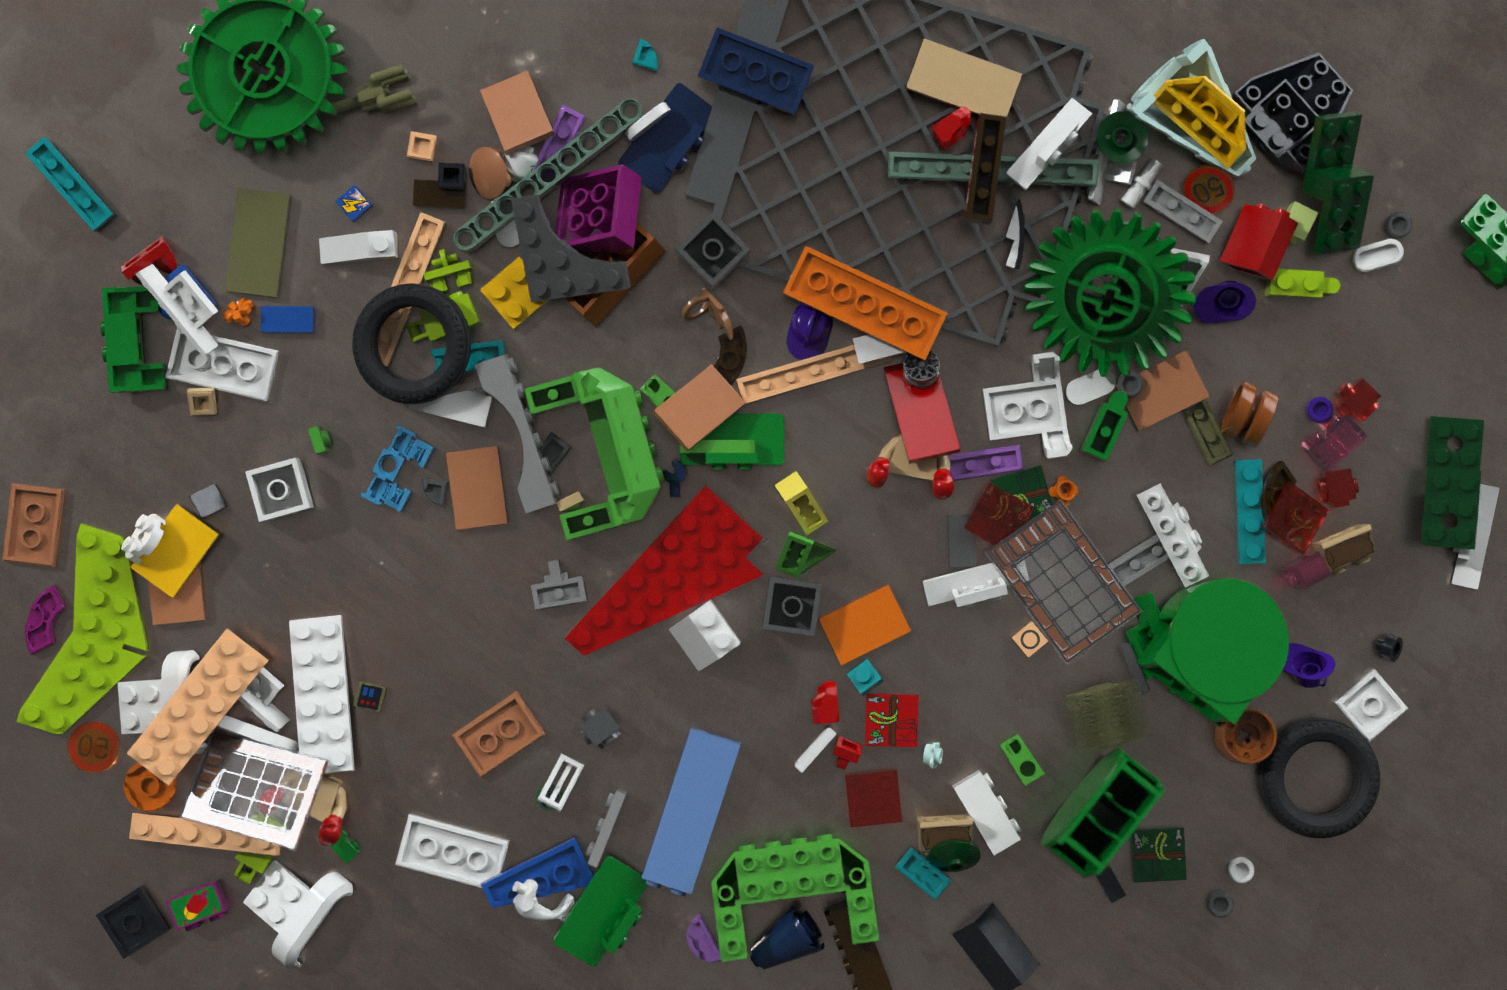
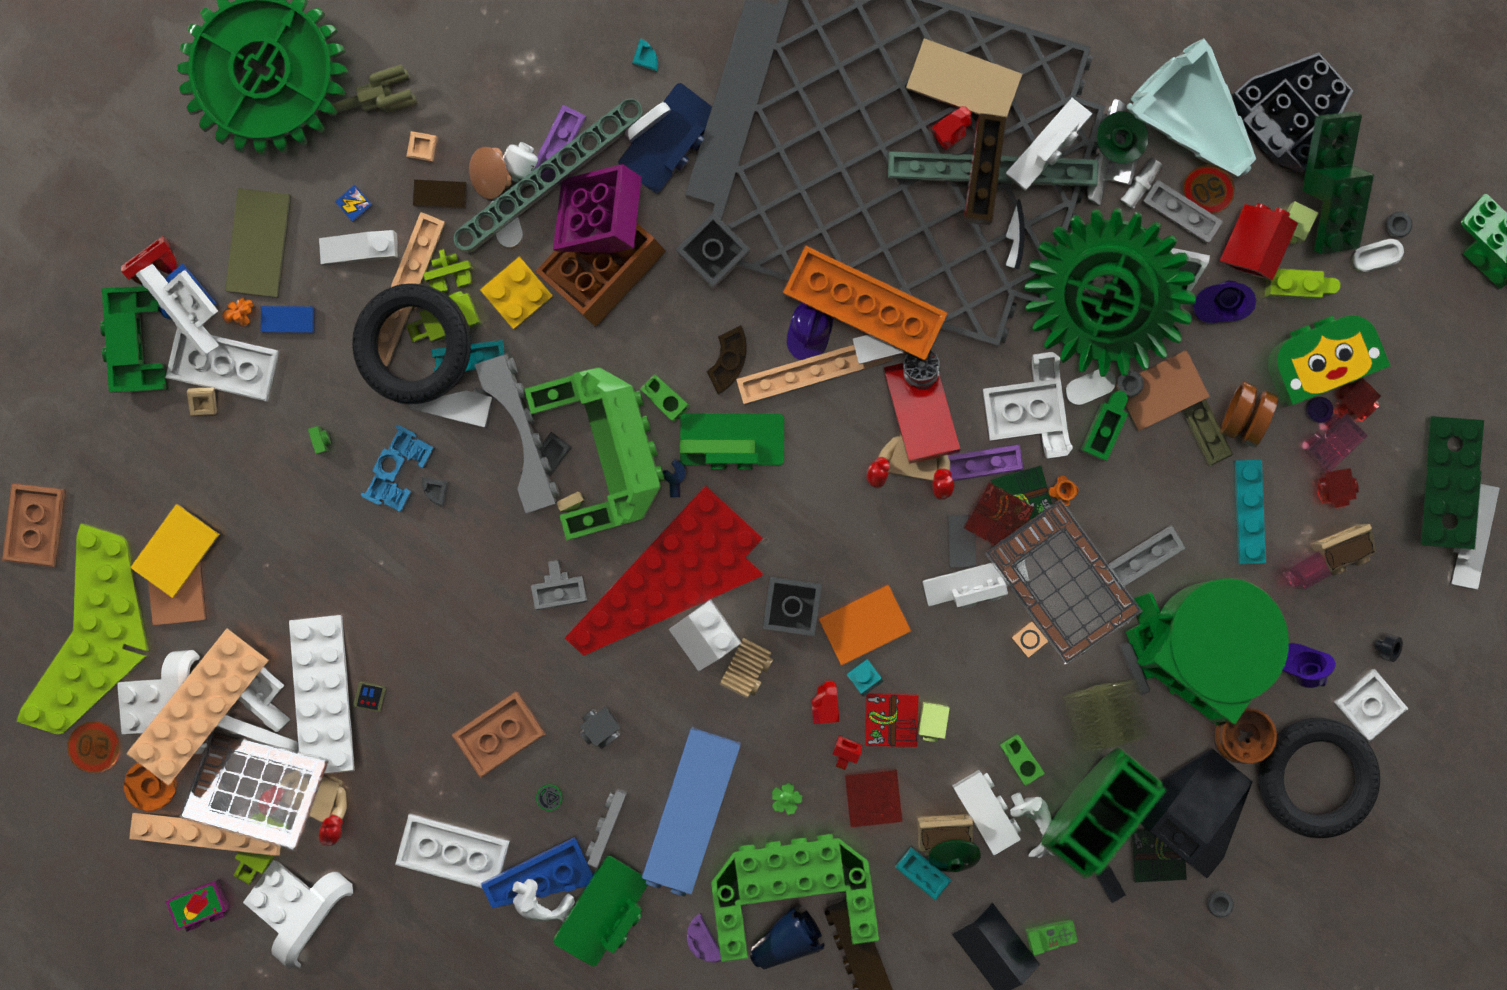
(41, 620): magenta tile -> none
(69, 184): teal plate -> none
(132, 922): black plate -> none
(144, 537): white plate -> none
(208, 501): slope -> none
(279, 489): white brick -> none
(345, 847): green piece -> none
(451, 176): black slope -> none
(477, 488): nougat tile -> none
(517, 113): nougat tile -> none
(550, 802): white tile -> none
(553, 265): dark grey plate -> none
(699, 407): nougat tile -> none
(711, 305): medium nougat piece -> none
(746, 667): none -> tan brick
(755, 71): dark blue plate -> none
(786, 799): none -> bright green plant
(801, 503): light yellow arch -> none
(801, 554): bright green slope -> none
(815, 749): white tile -> none
(932, 755): light aqua plate -> none
(933, 721): none -> yellowish green brick
(1038, 810): none -> white animal
(1051, 936): none -> bright green leg
(1175, 534): white bracket -> none
(1200, 810): none -> black wedge
(1205, 115): yellow wedge -> none
(1240, 869): white tile -> none
(1273, 486): dark brown tile -> none
(1295, 518): clear red tile -> none
(1325, 358): none -> brick

